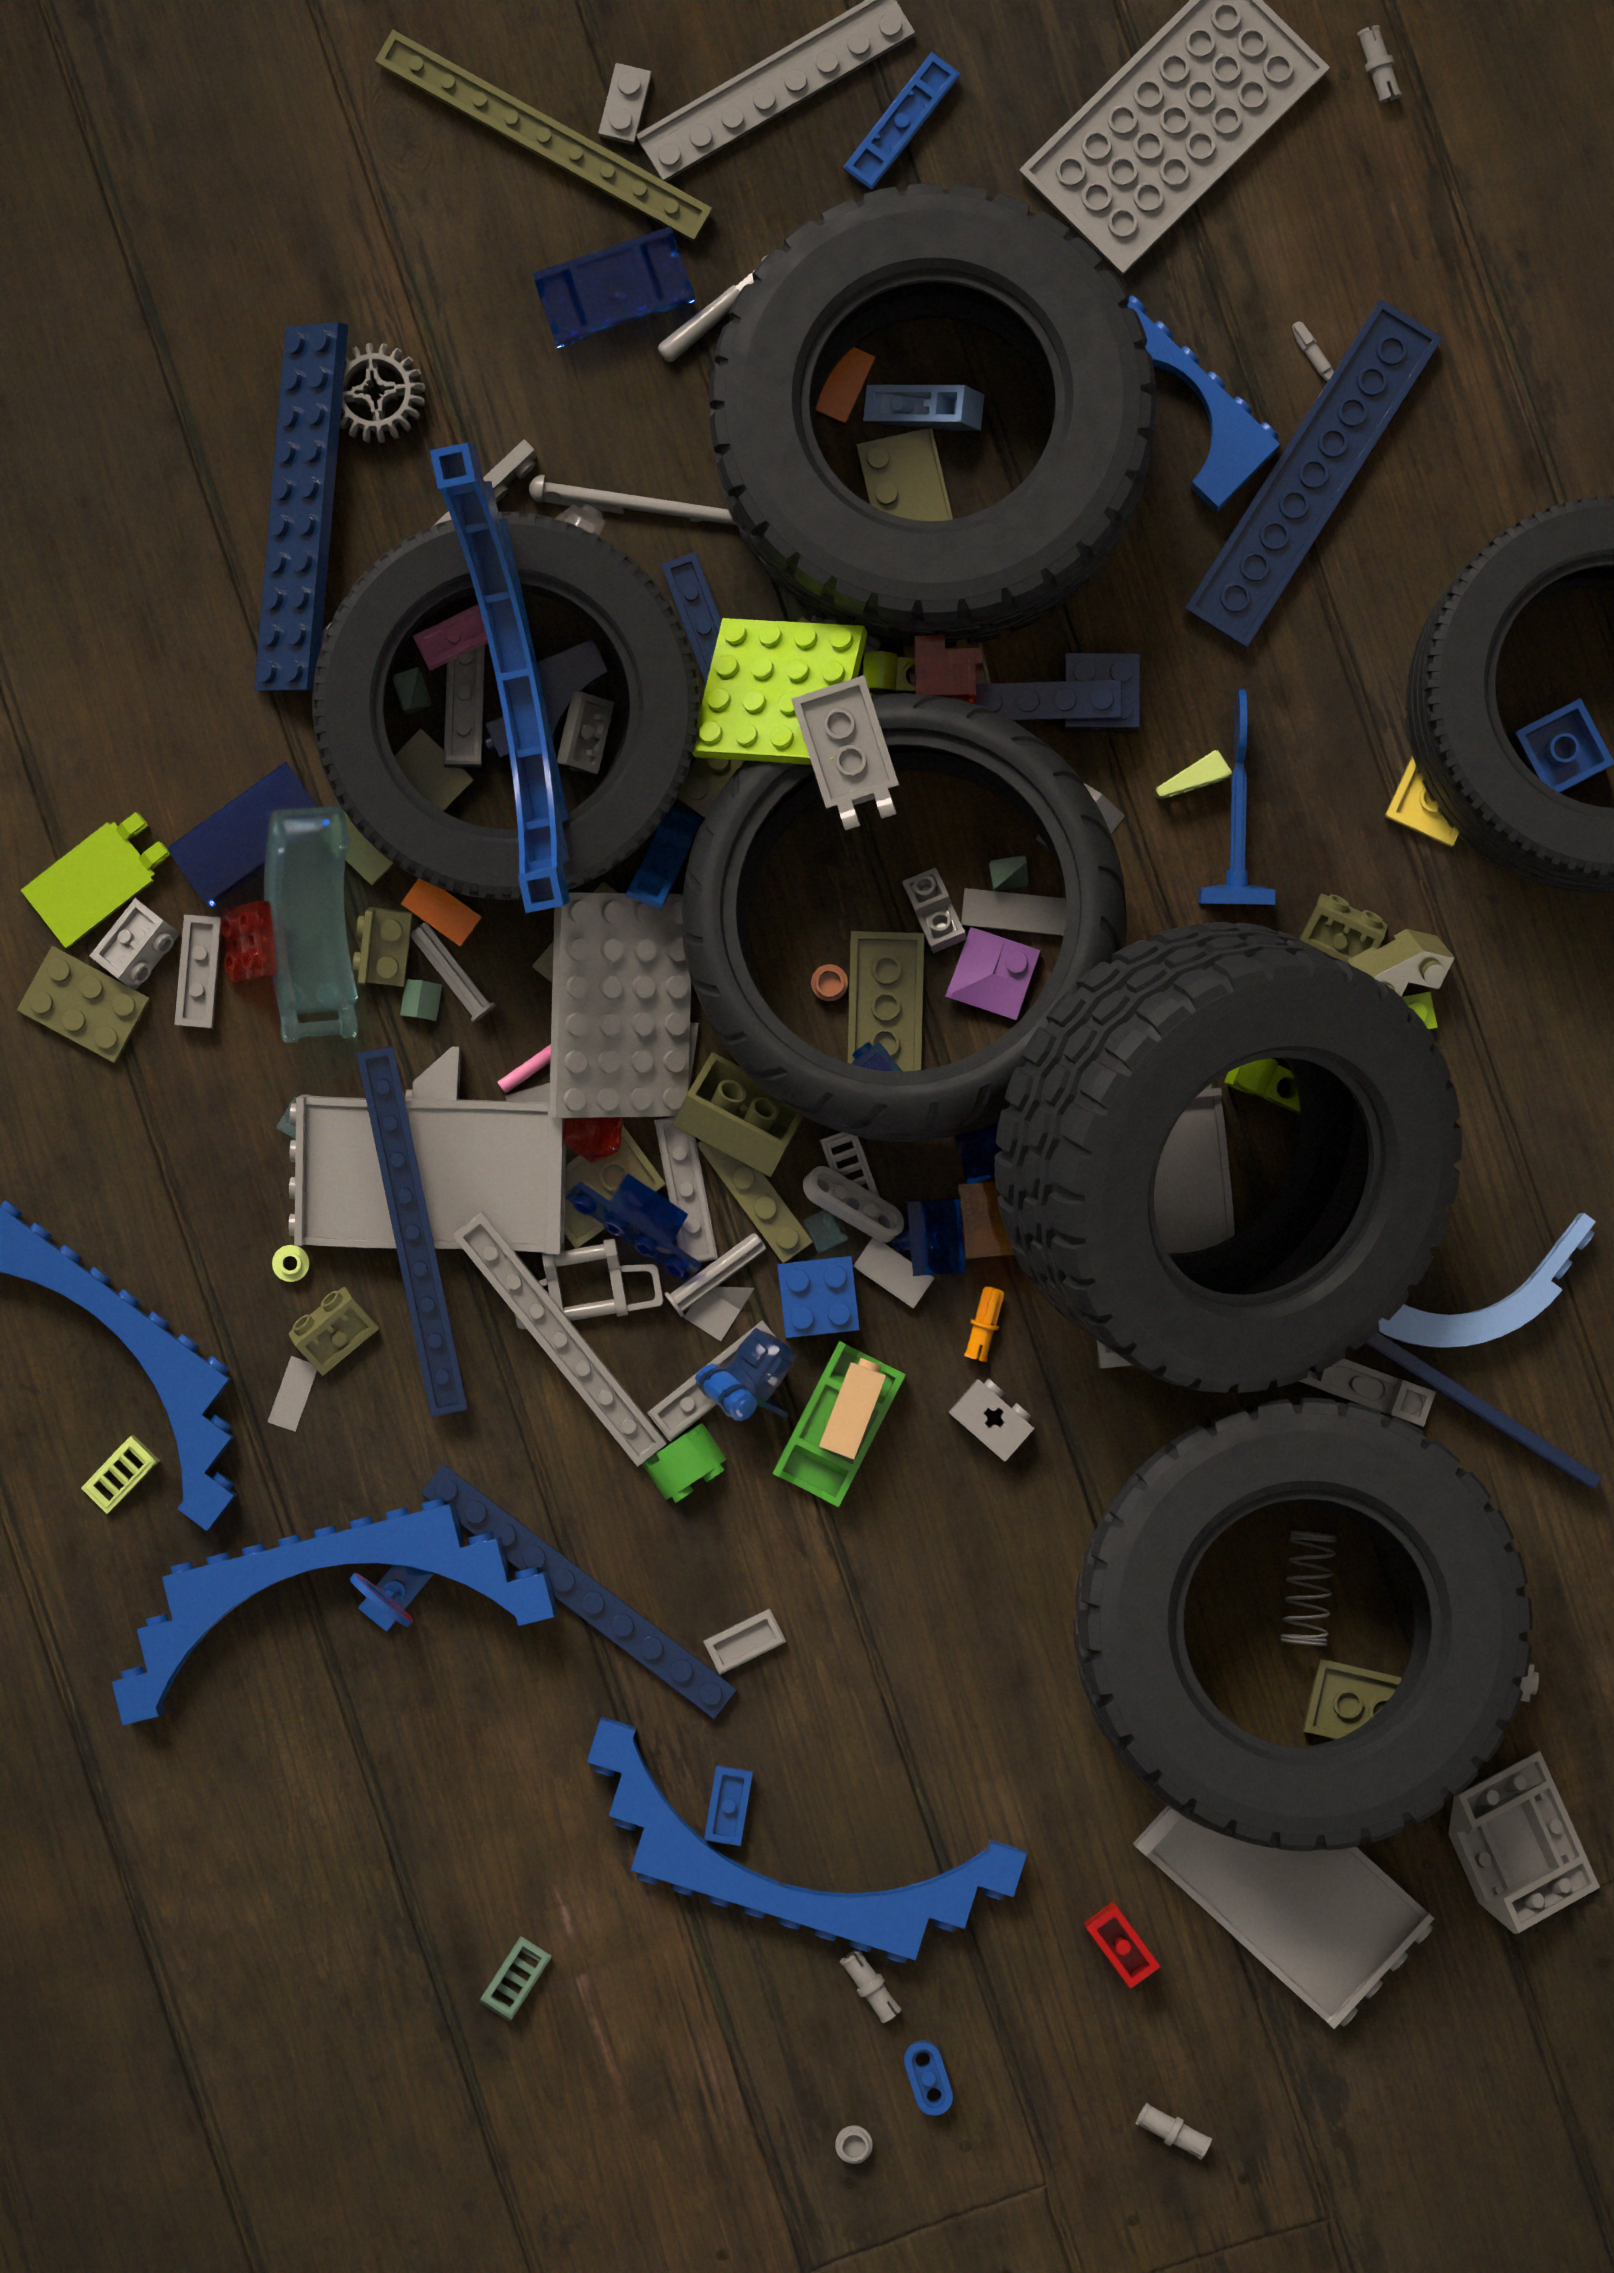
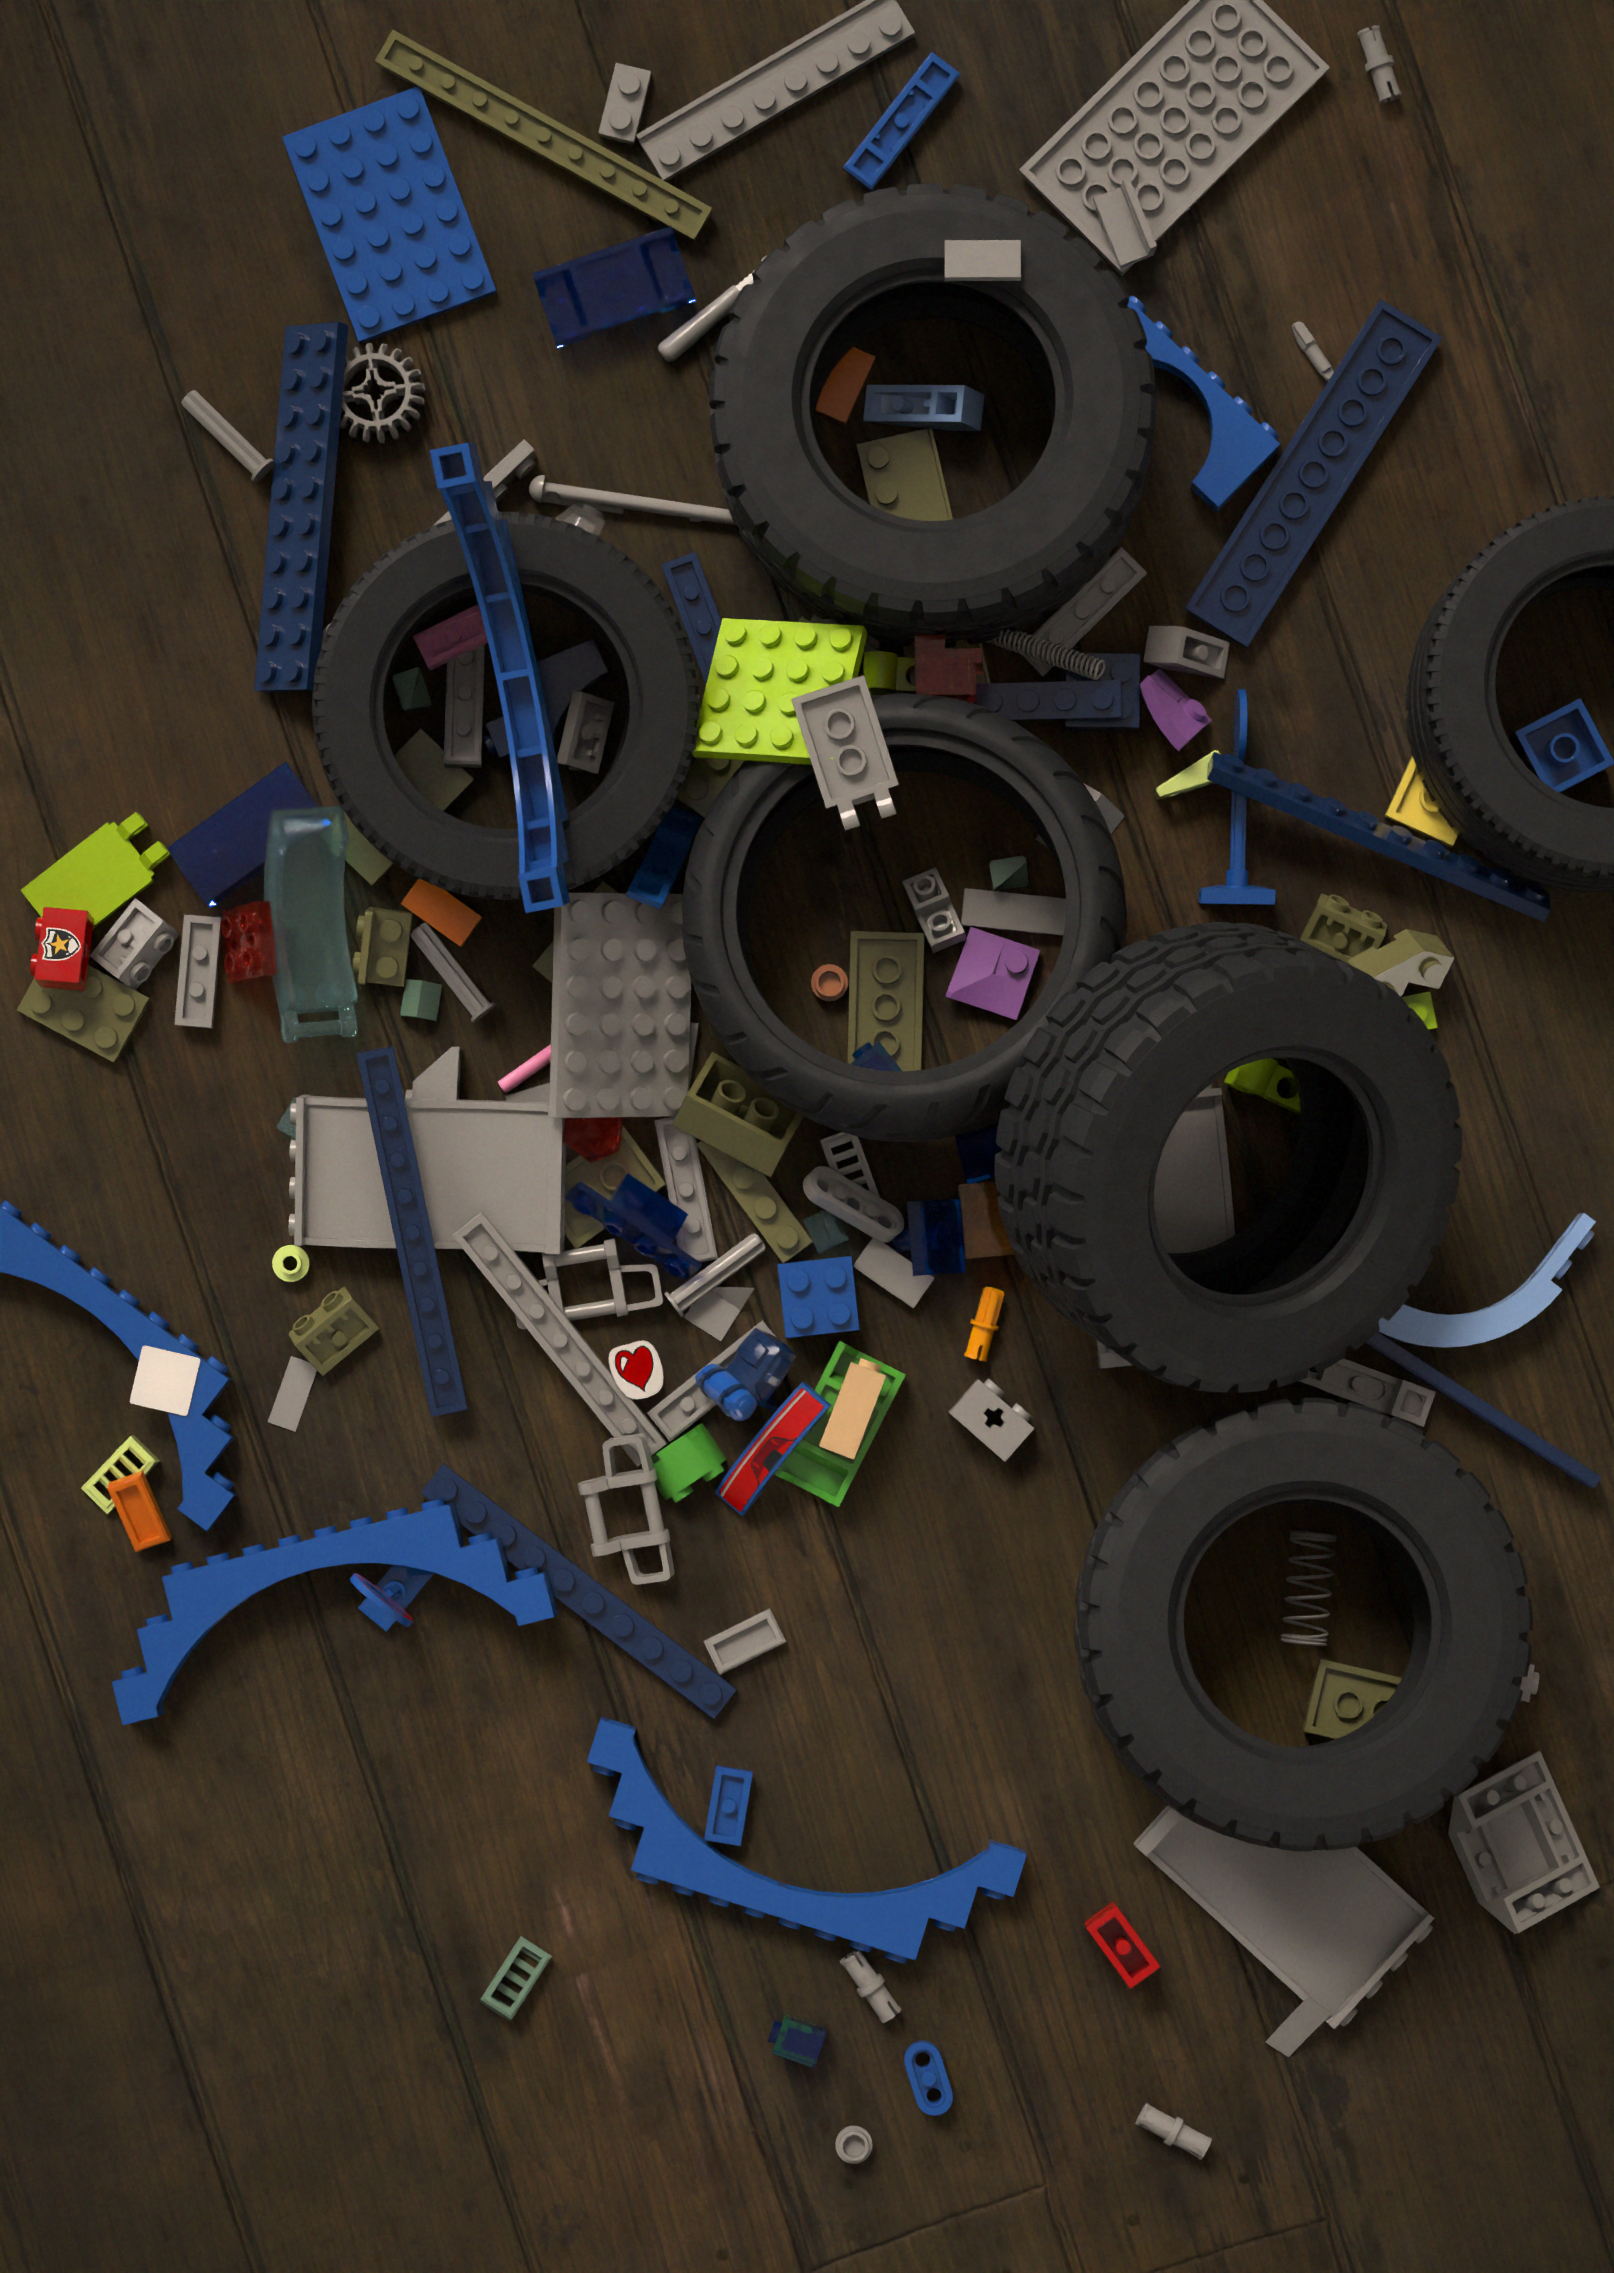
(62, 948): none -> red brick
(139, 1511): none -> orange tile
(164, 1380): none -> white sticker
(227, 435): none -> light grey axle
(389, 214): none -> blue plate
(636, 1369): none -> sticker
(646, 1478): none -> light grey bar
(771, 1448): none -> slope
(797, 2039): none -> clear blue brick
(982, 260): none -> light grey tile
(1043, 649): none -> light grey piece
(1088, 606): none -> light grey tile
(1125, 224): none -> light grey panel
(1172, 709): none -> medium lavender plate
(1186, 651): none -> light grey slope
(1298, 2026): none -> light grey sticker
(1368, 831): none -> dark blue plate

